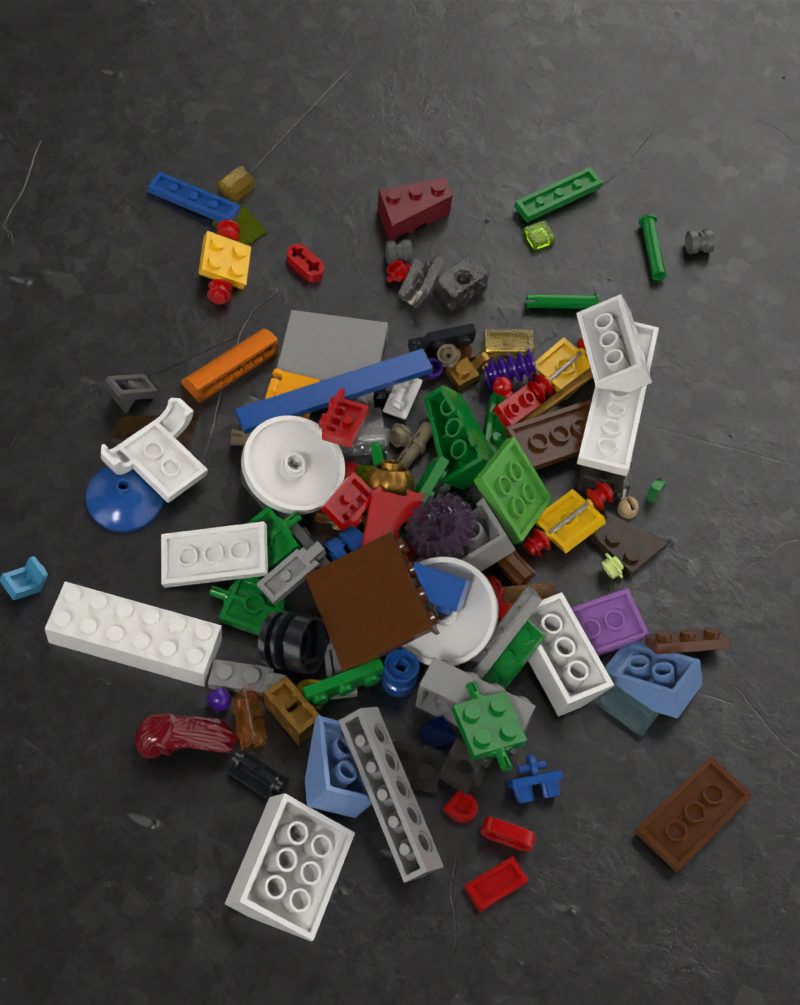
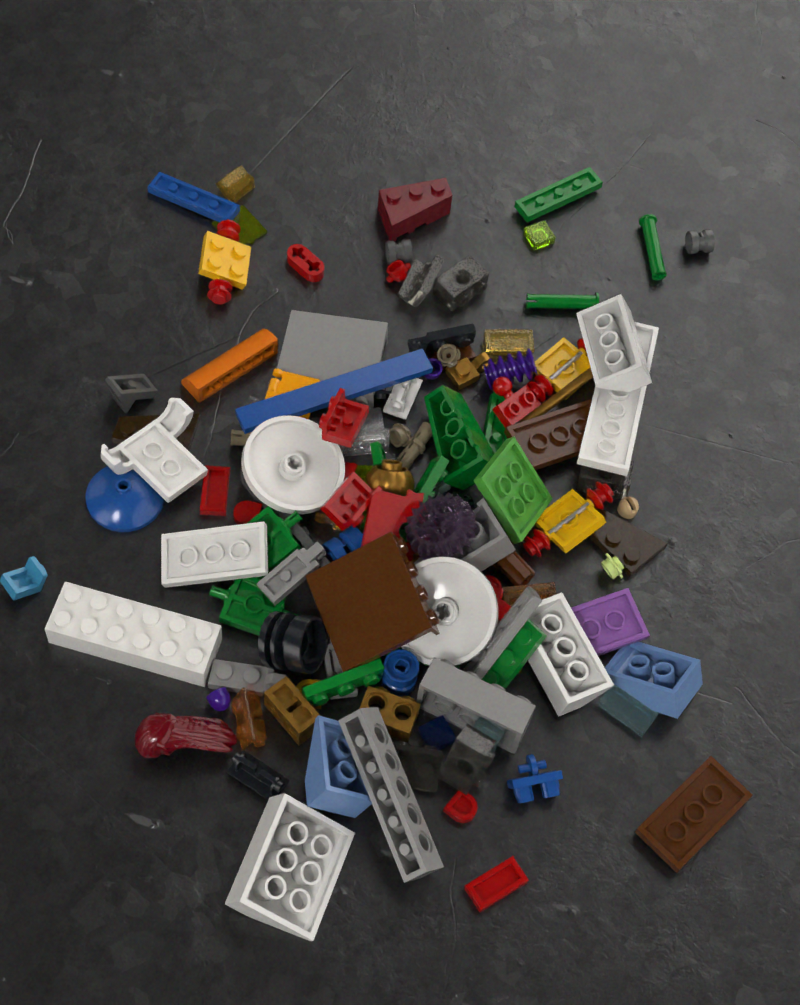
(215, 491): none -> red tile
(245, 511): none -> red tile
(392, 705): none -> pearl gold brick
(442, 588): blue slope -> none
(489, 725): green plate -> none
(508, 834): red beam -> none
(656, 489): green tile -> none
(687, 640): reddish brown plate -> none

